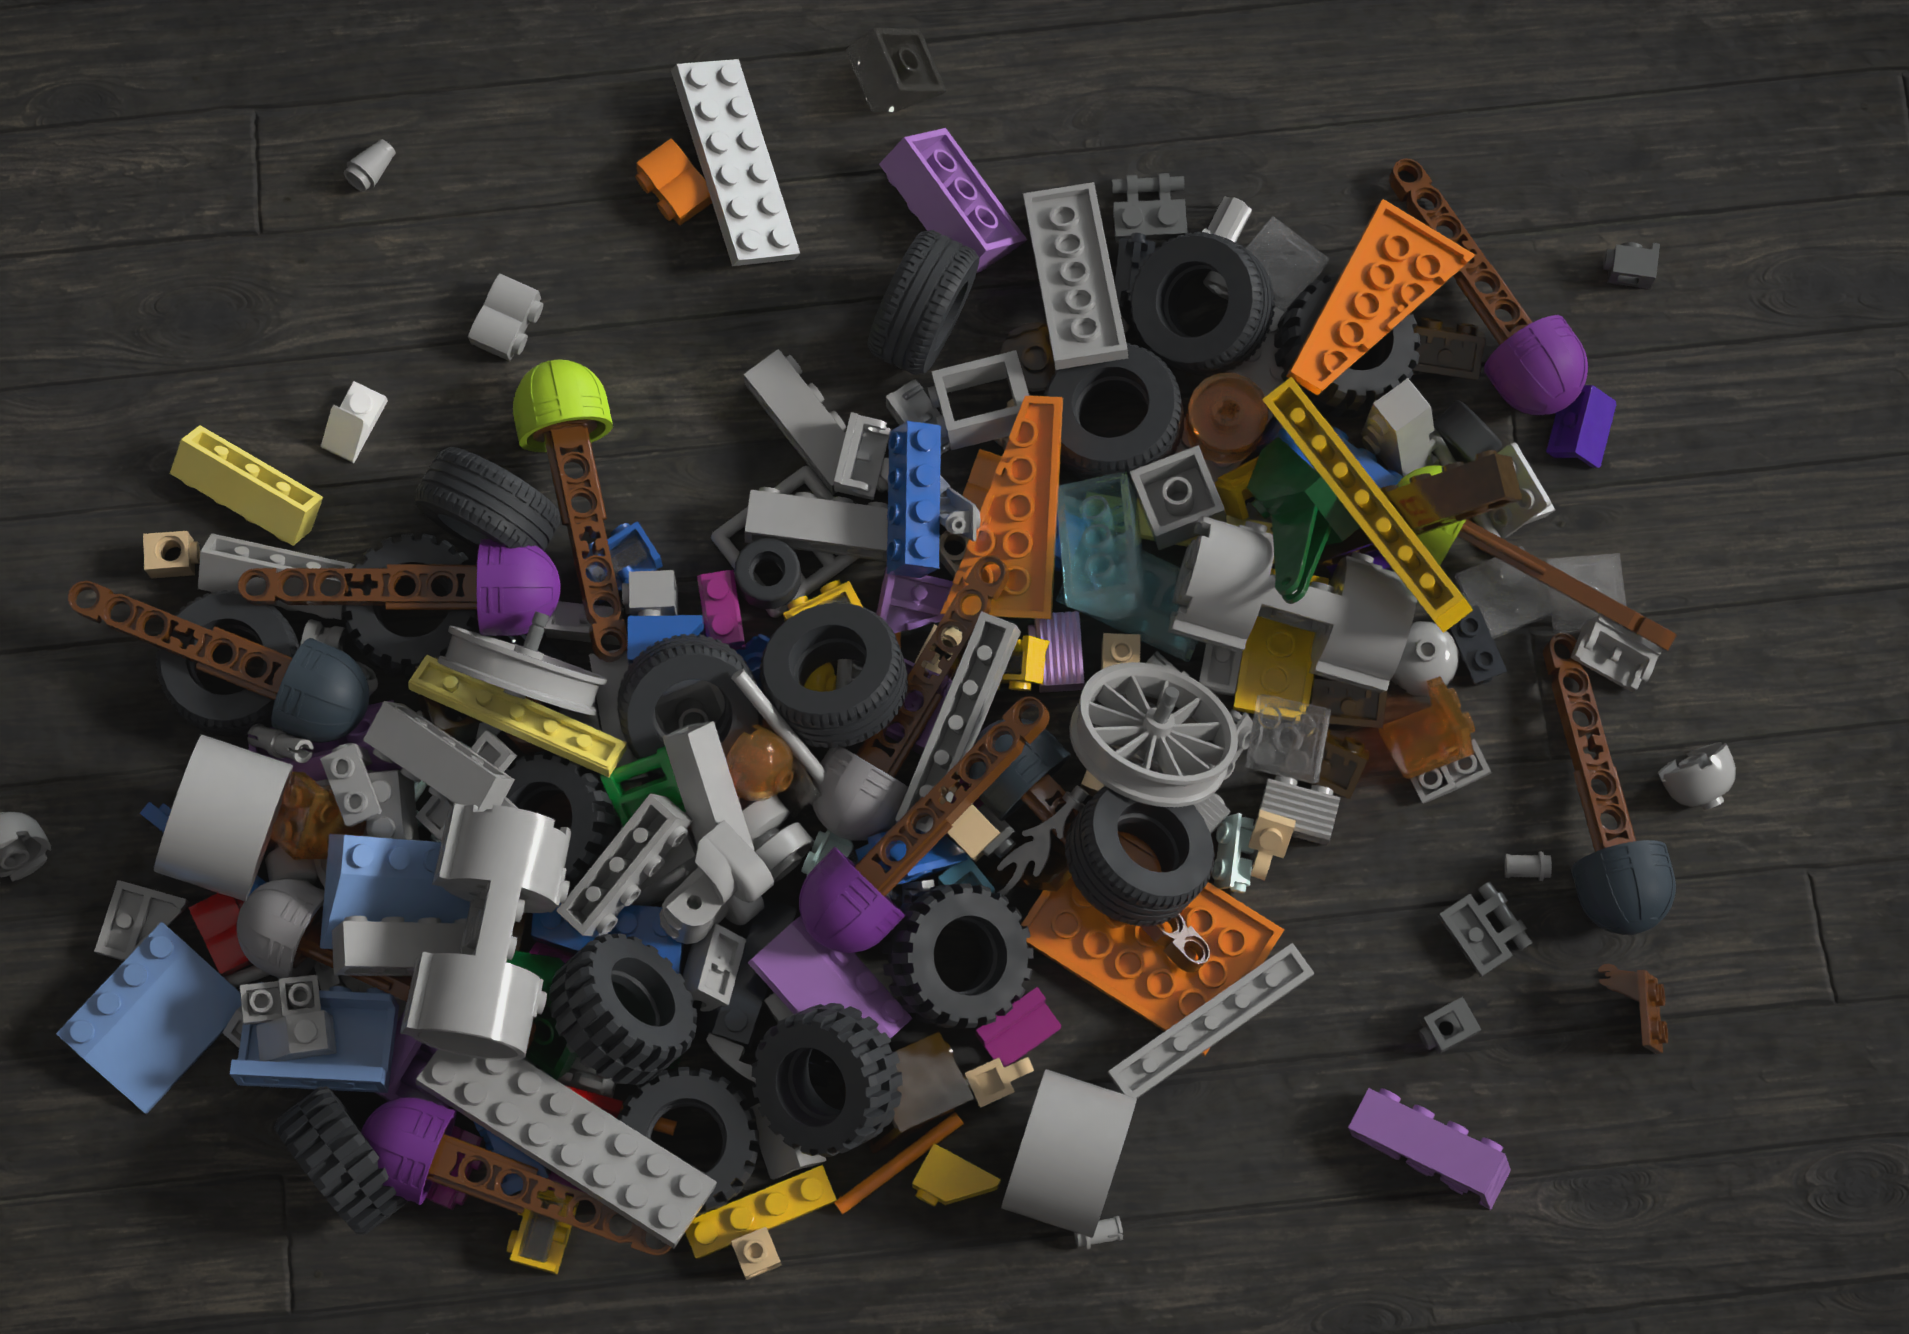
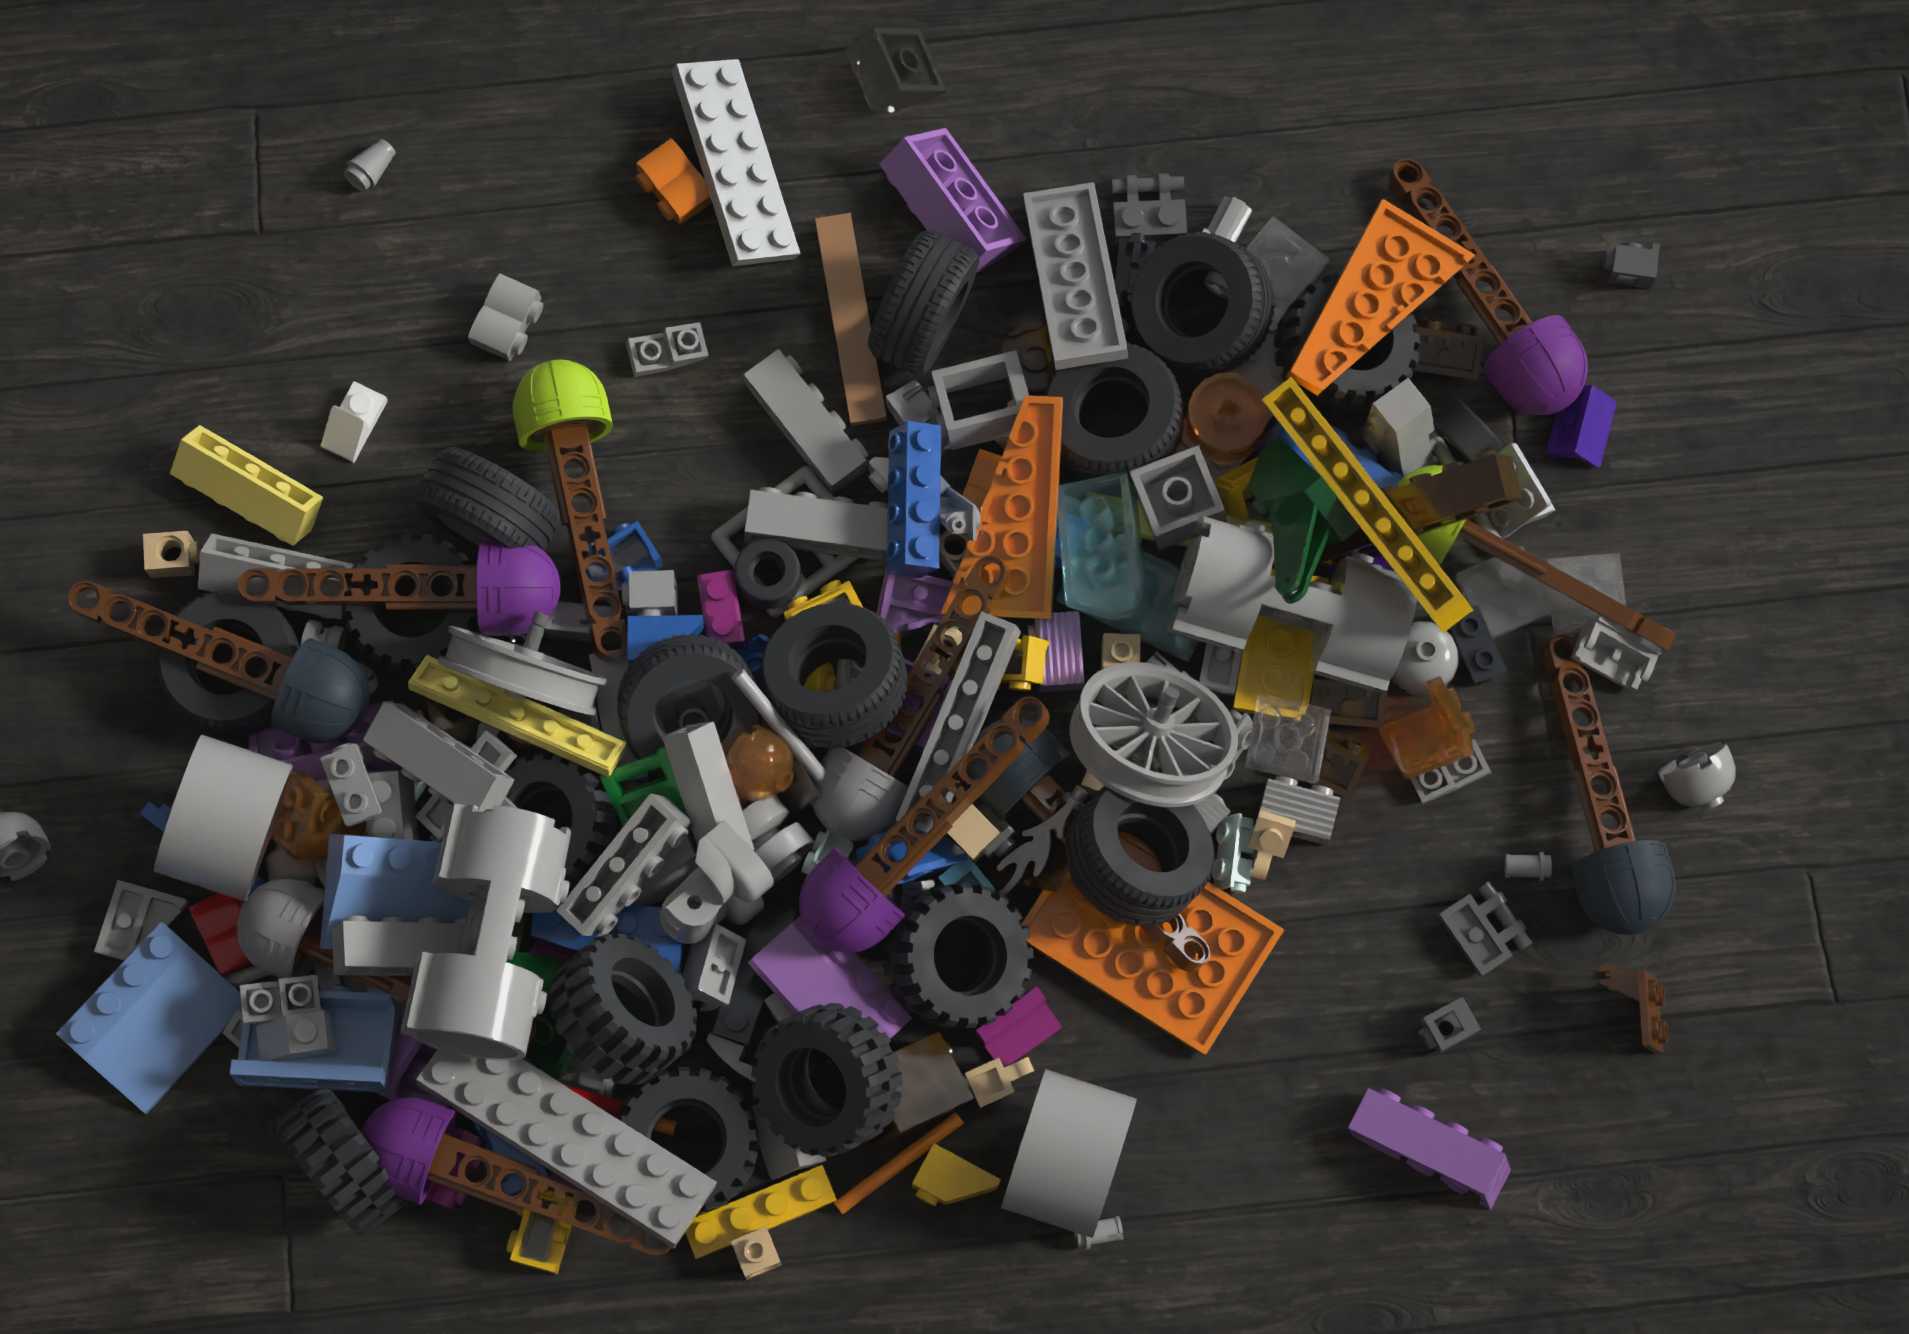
(280, 743): light grey pin -> none
(667, 350): none -> light grey slope
(850, 319): none -> medium nougat tile
(861, 456): light grey hinge -> none
(1211, 1022): light grey plate -> none

